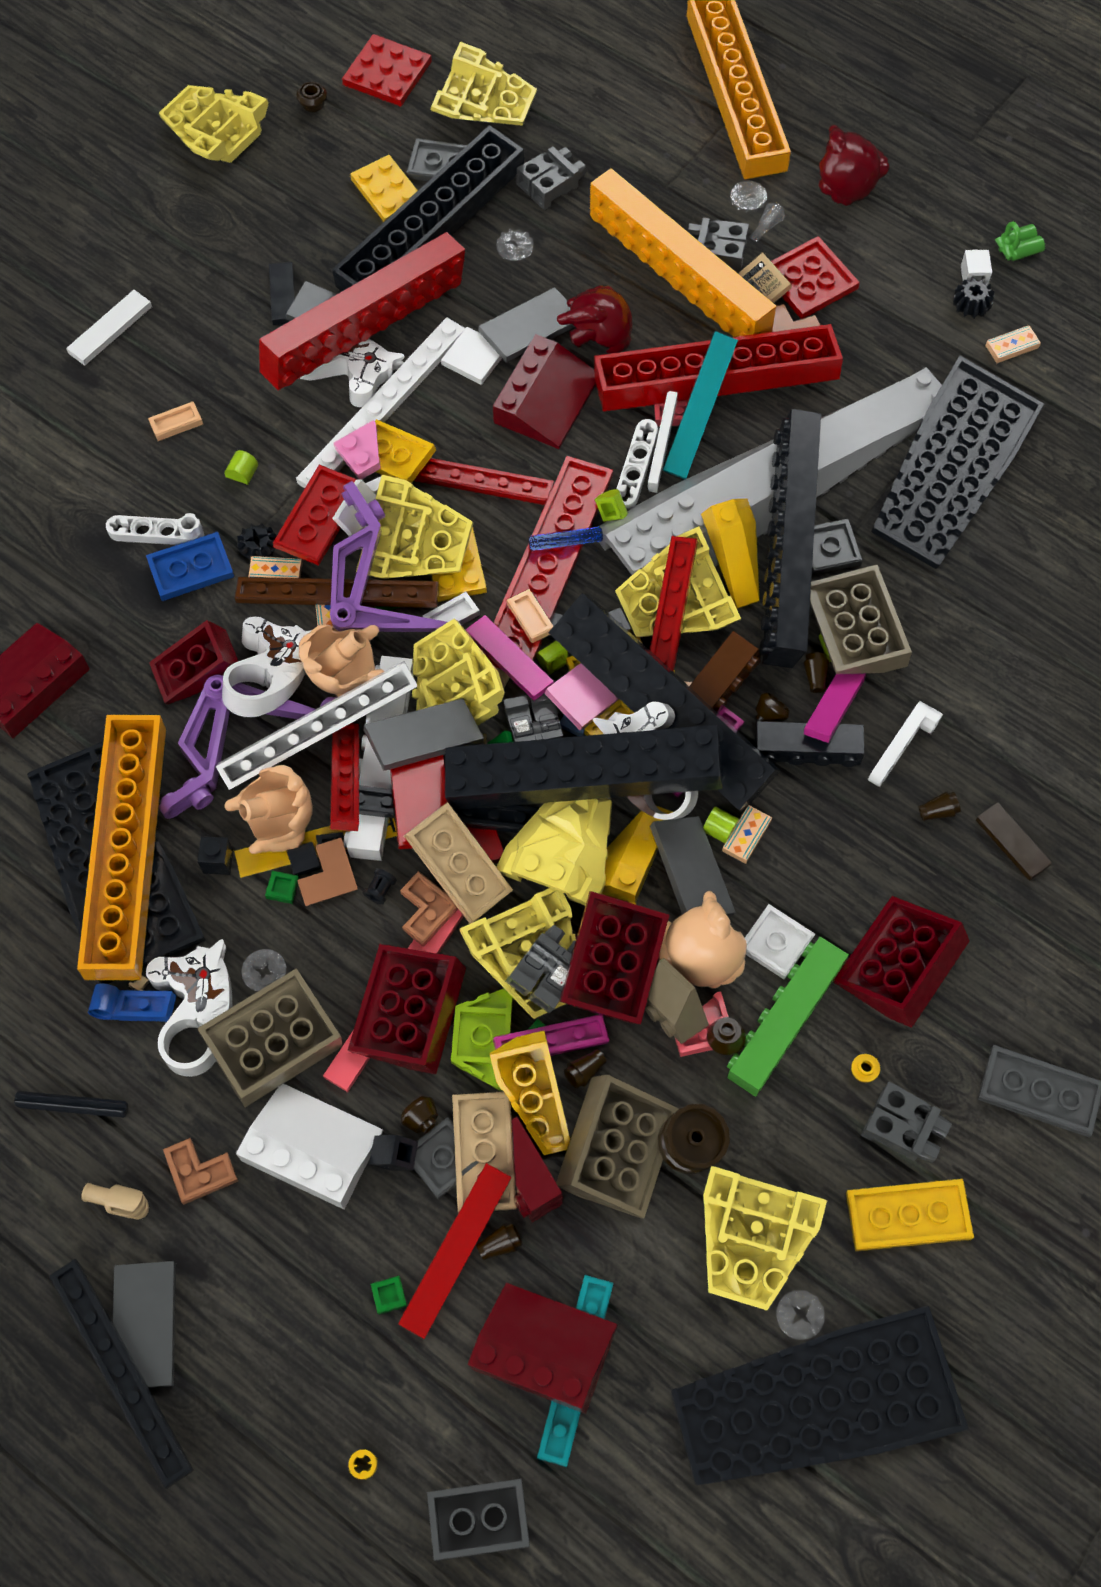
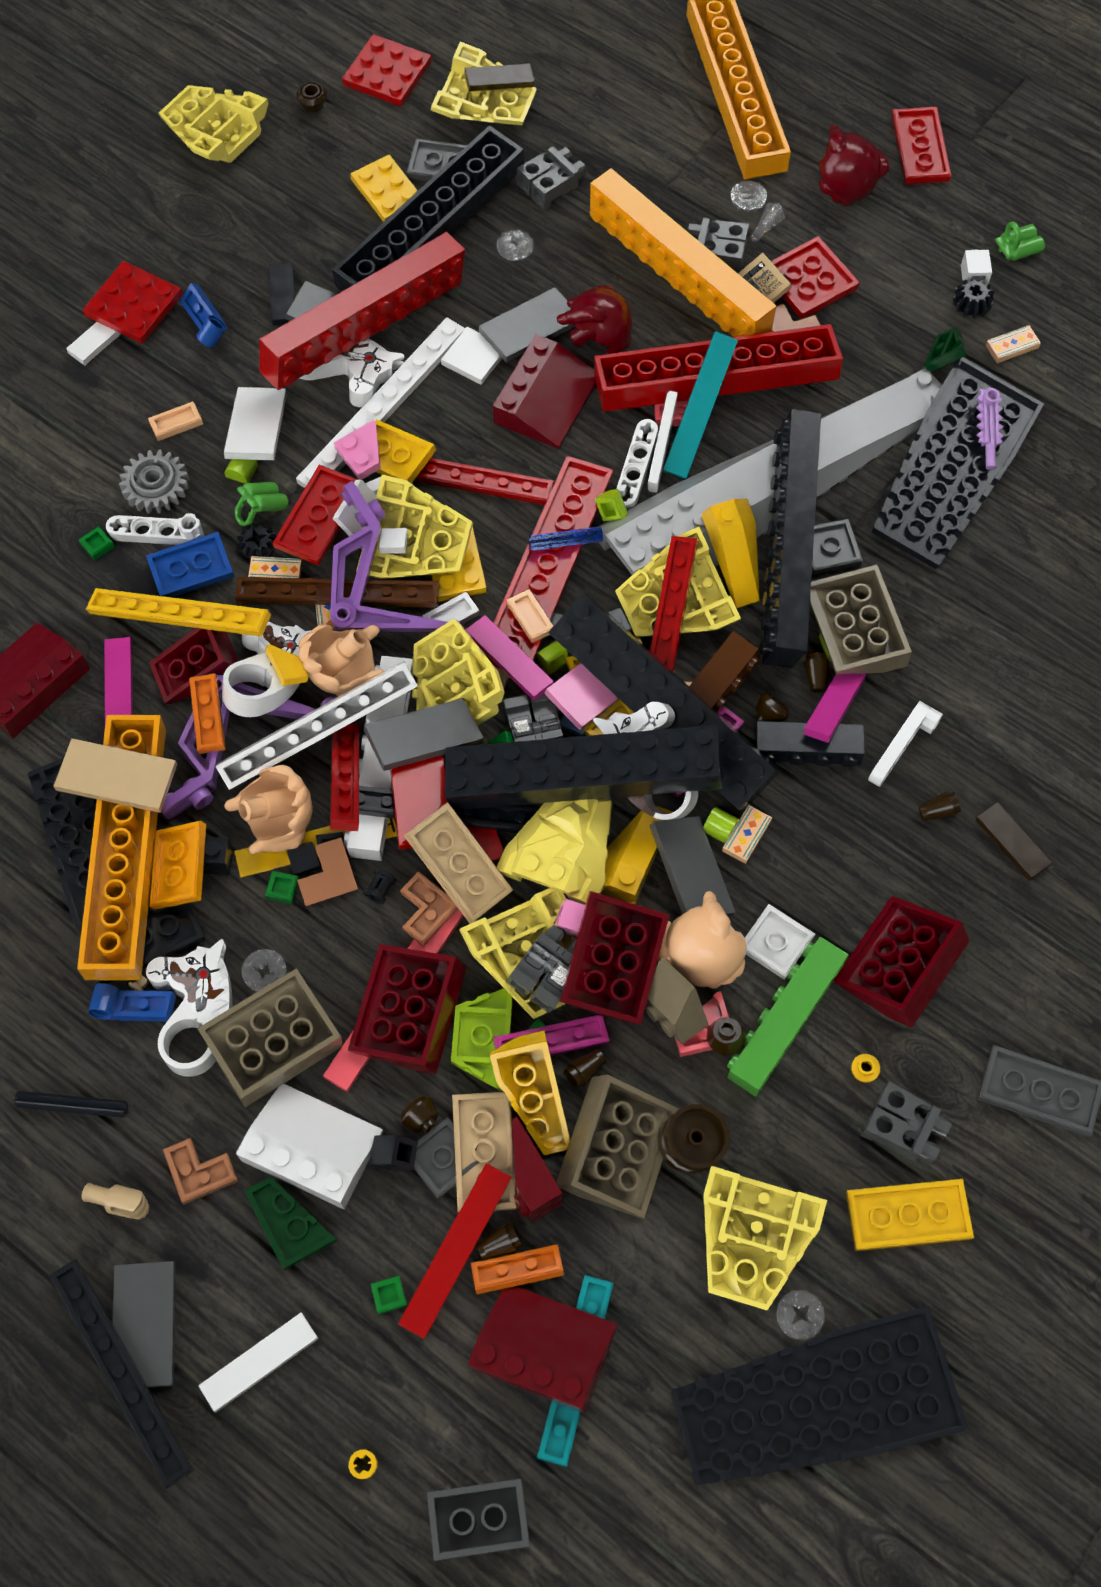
(96, 543): none -> green tile
(115, 775): none -> tan tile
(118, 676): none -> dark pink tile
(132, 302): none -> red plate
(139, 483): none -> light grey gear
(178, 865): none -> light orange tile
(179, 612): none -> yellow tile
(204, 316): none -> blue plate
(207, 713): none -> orange tile
(255, 423): none -> white tile
(258, 1362): none -> white tile
(262, 498): none -> bright green piece
(287, 666): none -> yellow tile
(287, 1224): none -> dark green wing
(393, 540): none -> white tile
(499, 77): none -> tile
(517, 1269): none -> orange tile
(570, 917): none -> bright pink brick
(921, 145): none -> red tile
(946, 349): none -> dark green wing
(989, 424): none -> lavender piece

